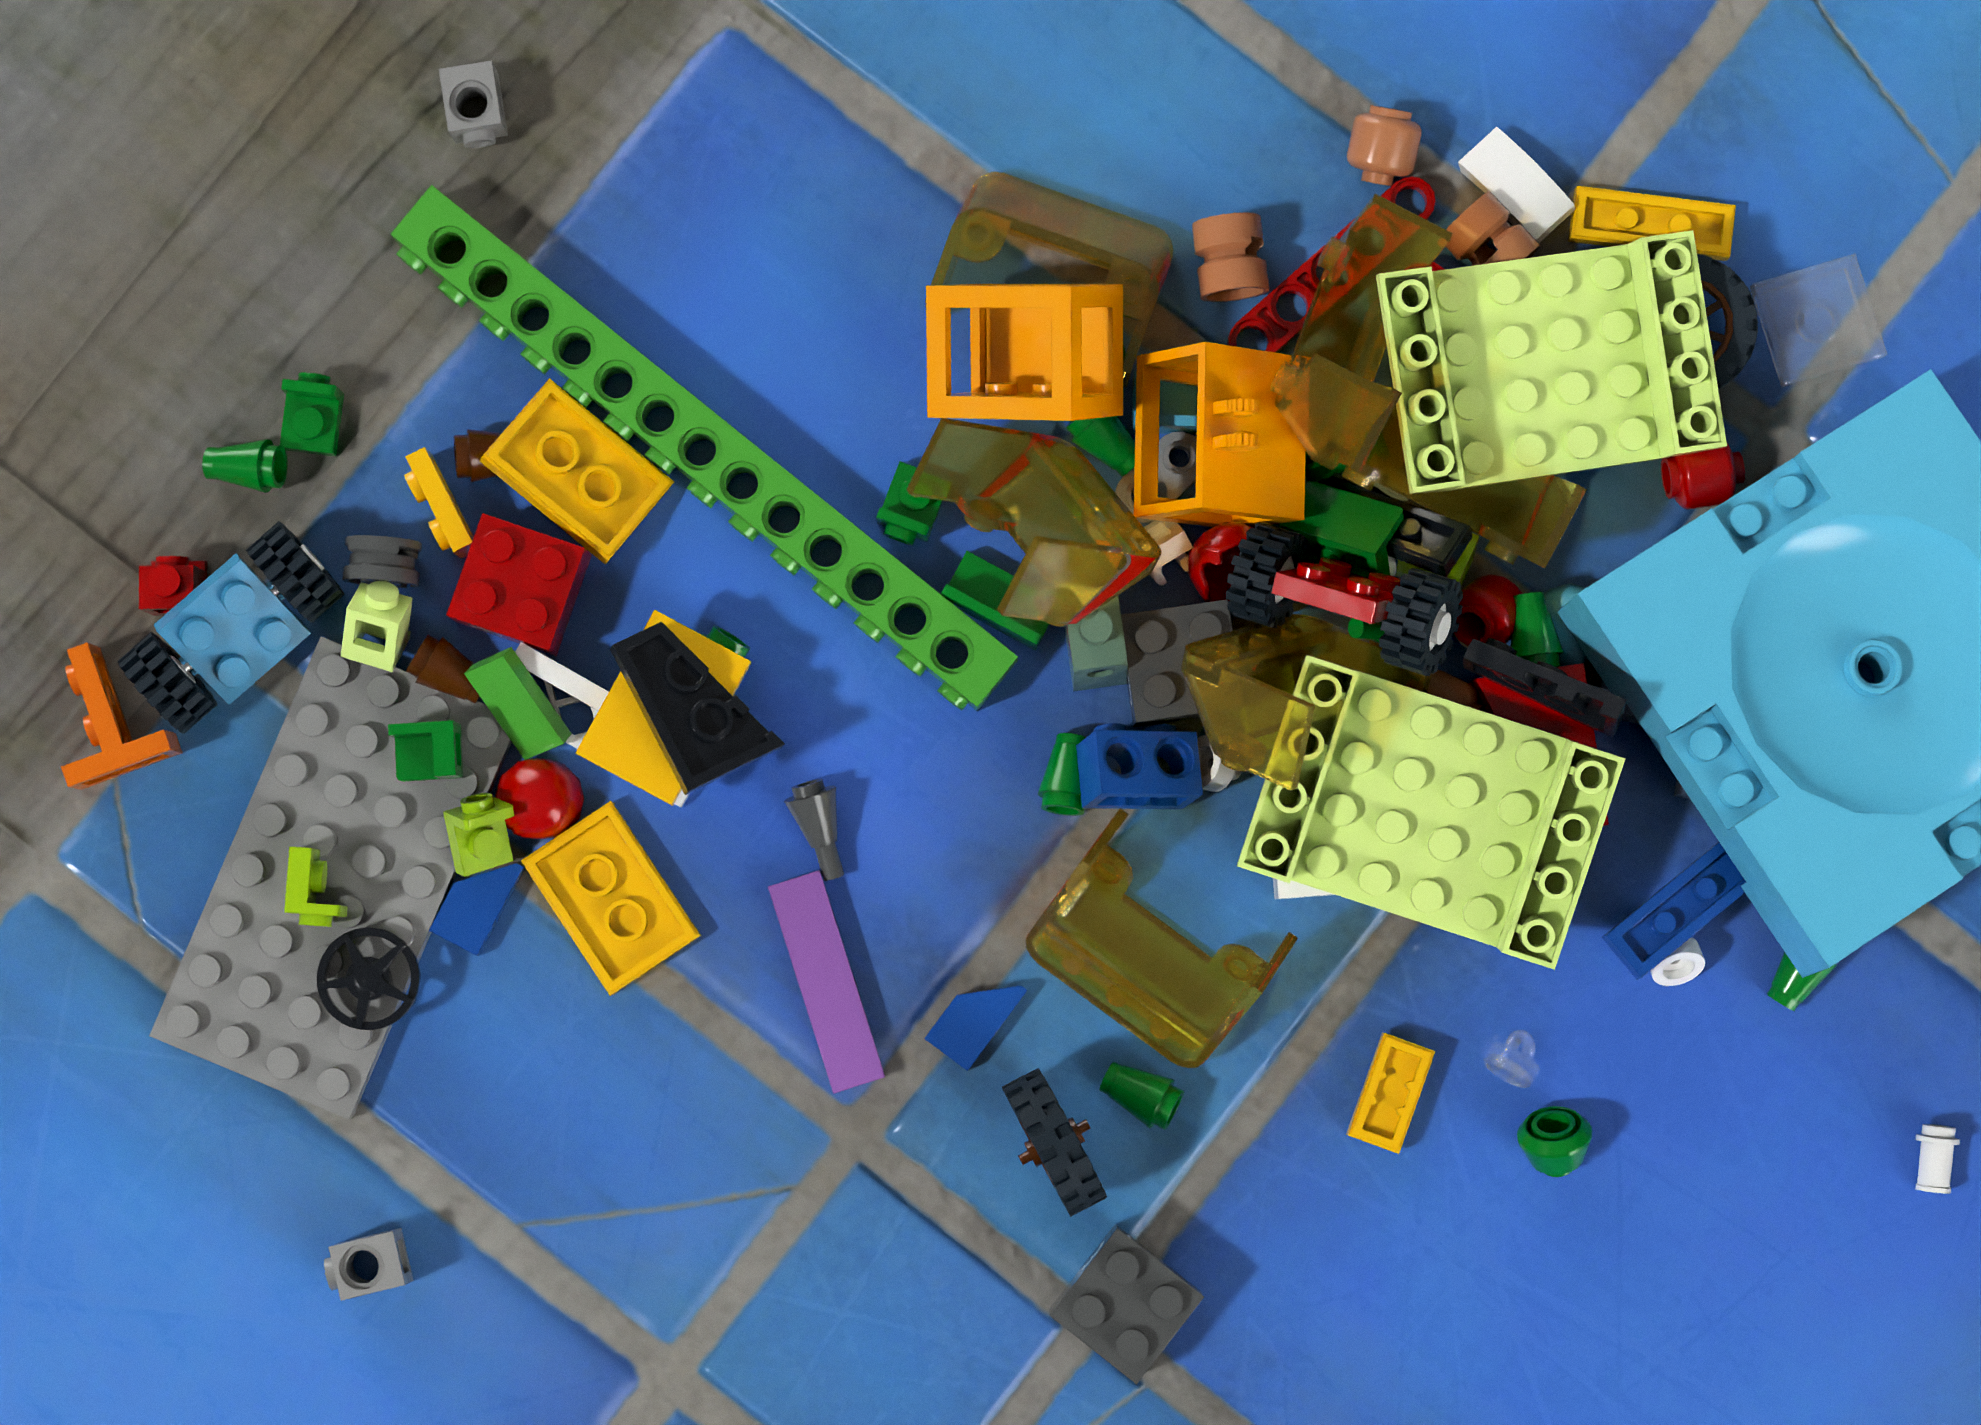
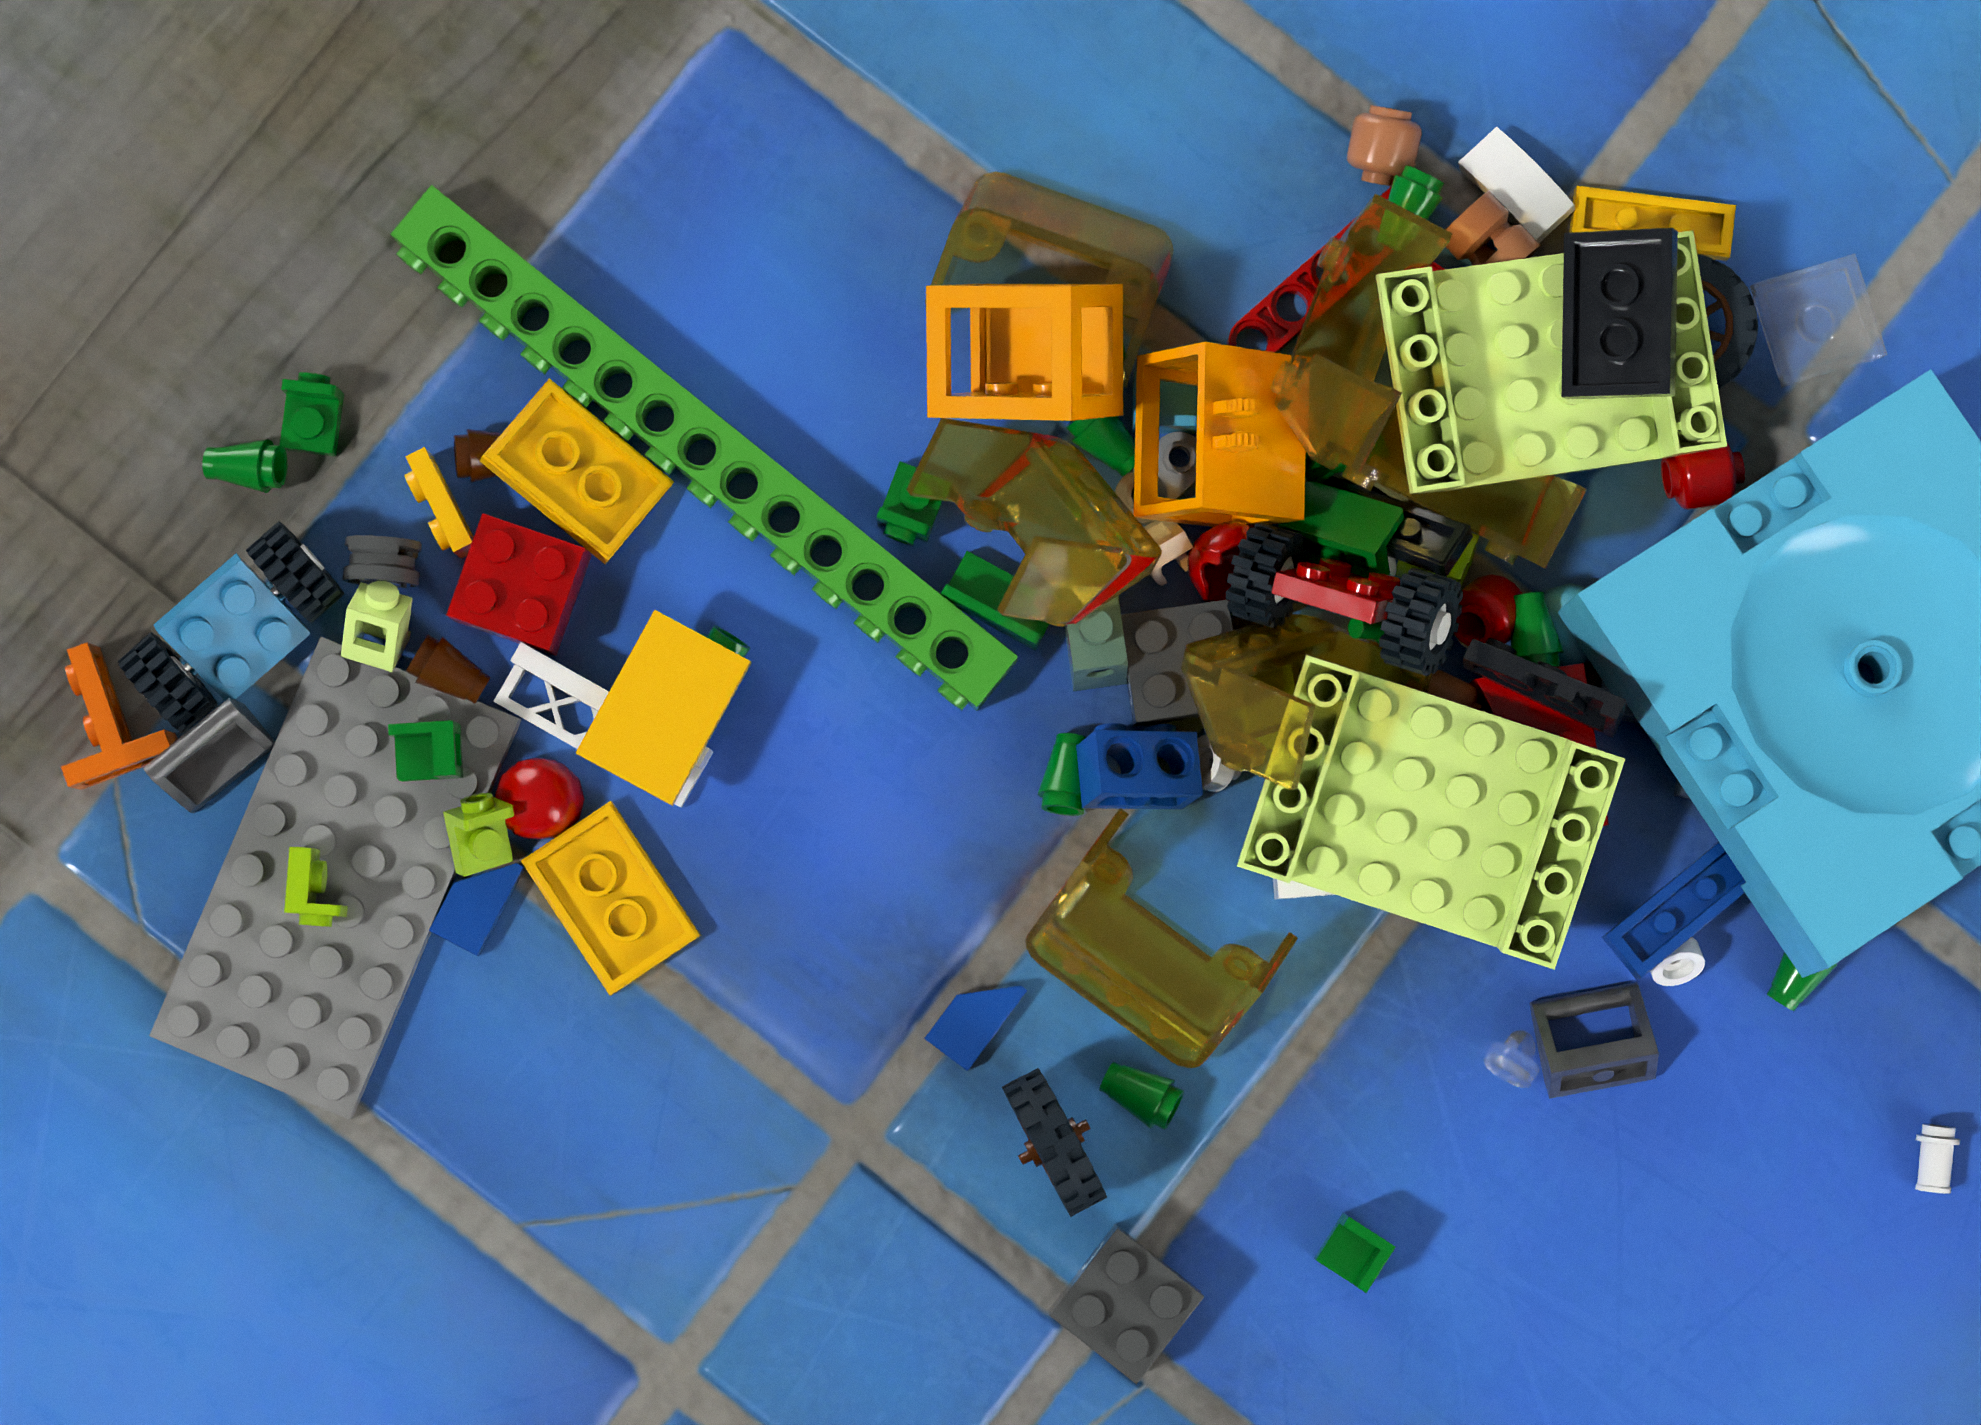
(168, 582): red brick -> none
(210, 755): none -> flat silver tile
(368, 978): black wheel -> none
(392, 1260): light grey brick -> none
(467, 82): light grey brick -> none
(518, 703): bright green tile -> none
(689, 712): black wing -> none
(816, 815): dark grey cone -> none
(826, 981): medium lavender tile -> none
(1230, 257): nougat wheel -> none
(1354, 1252): none -> green panel
(1390, 1093): yellow plate -> none
(1416, 191): none -> green cone
(1555, 1140): green cone -> none
(1600, 1064): none -> flat silver tile
(1619, 314): none -> black plate

